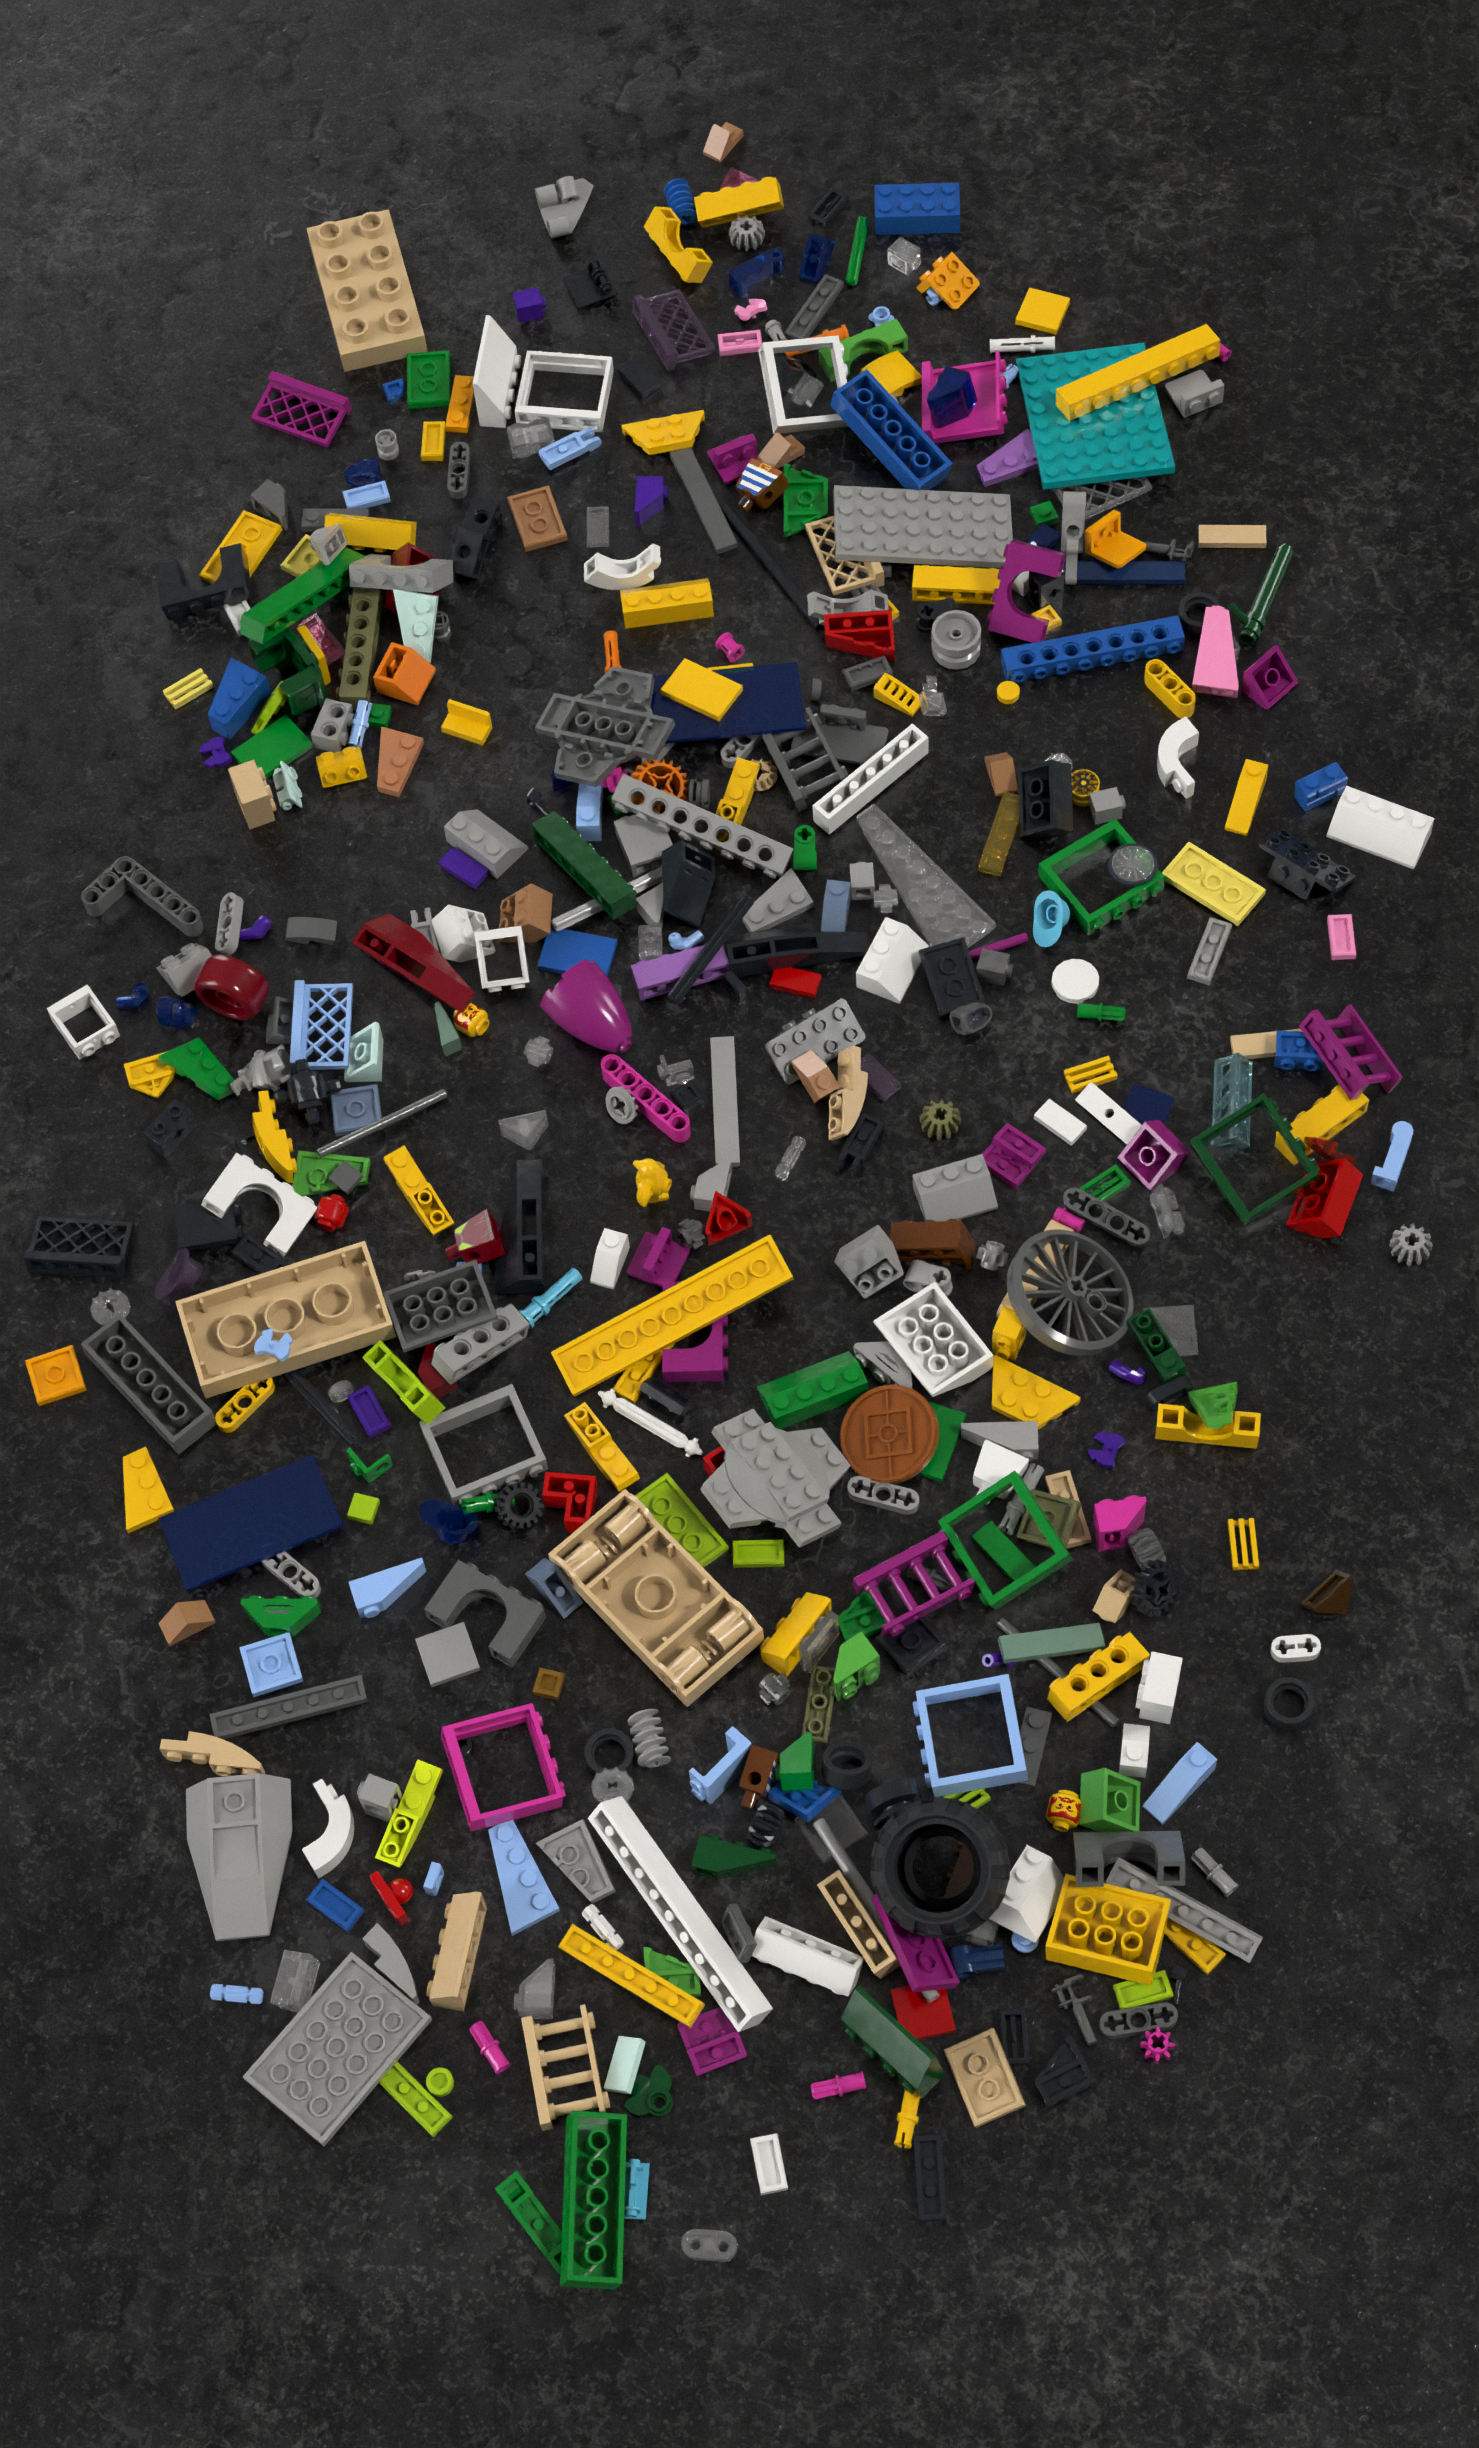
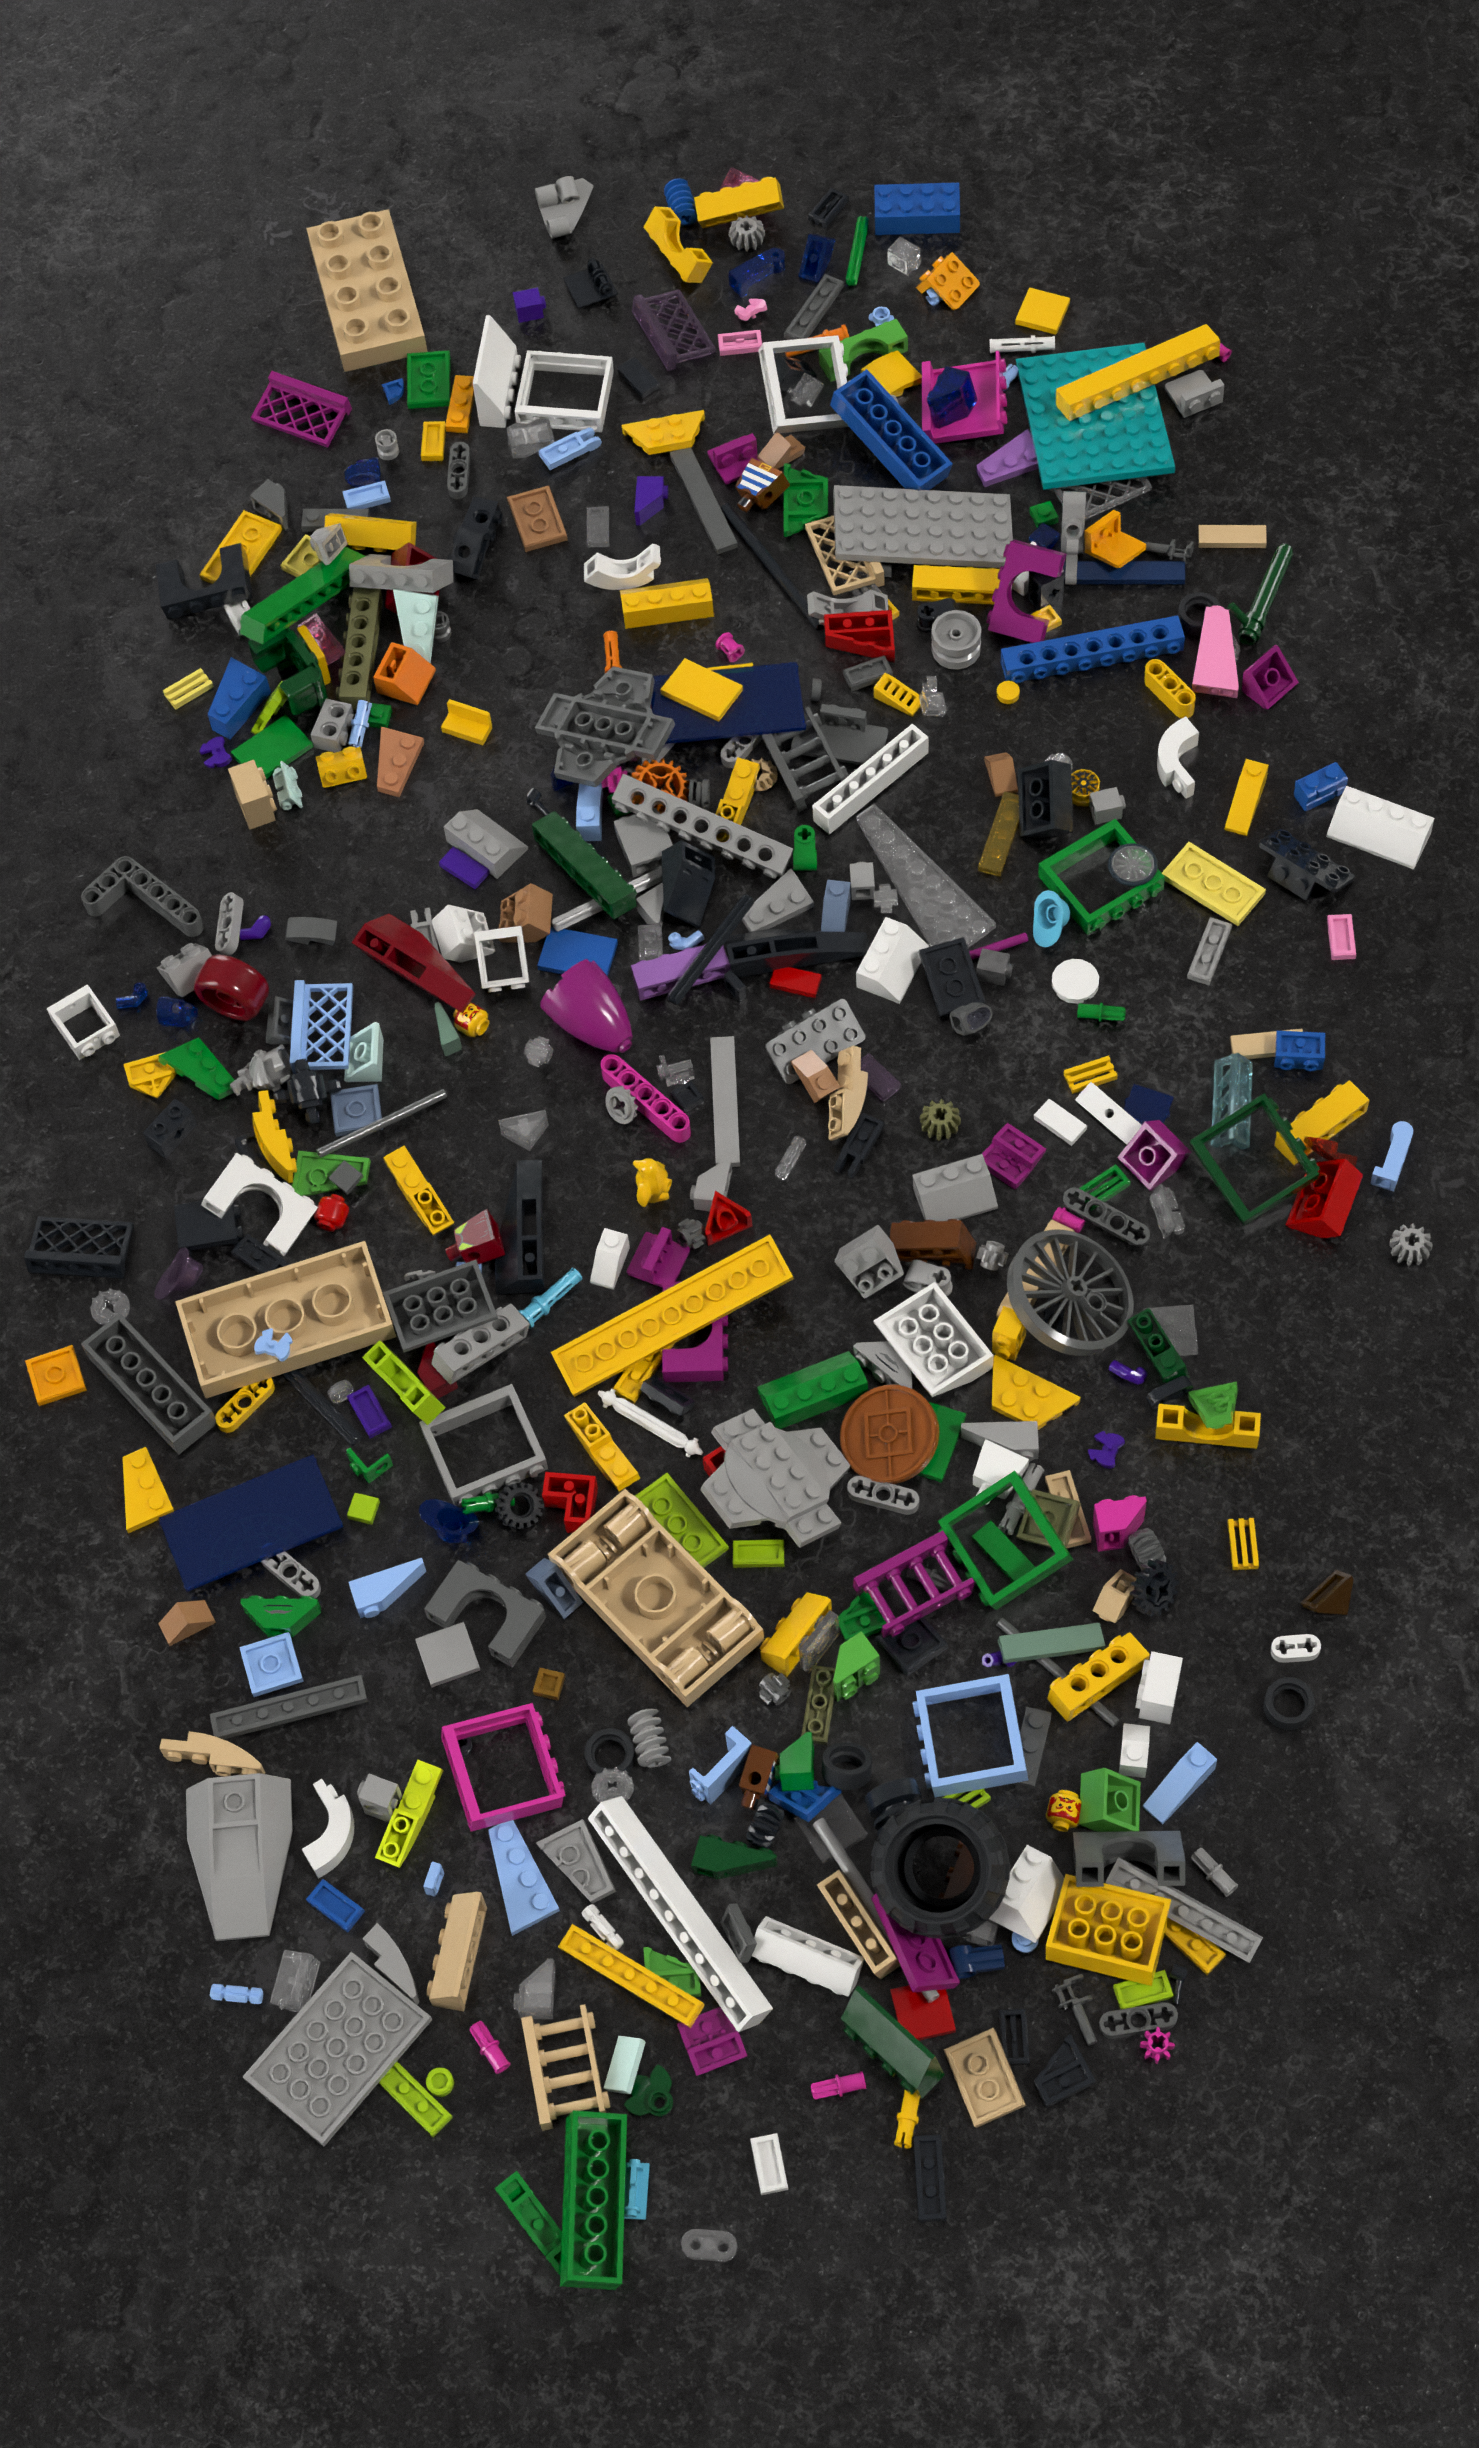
(393, 1895): red tile -> none
(722, 141): slope -> none
(773, 329): light grey pin -> none
(1339, 1061): magenta fence -> none

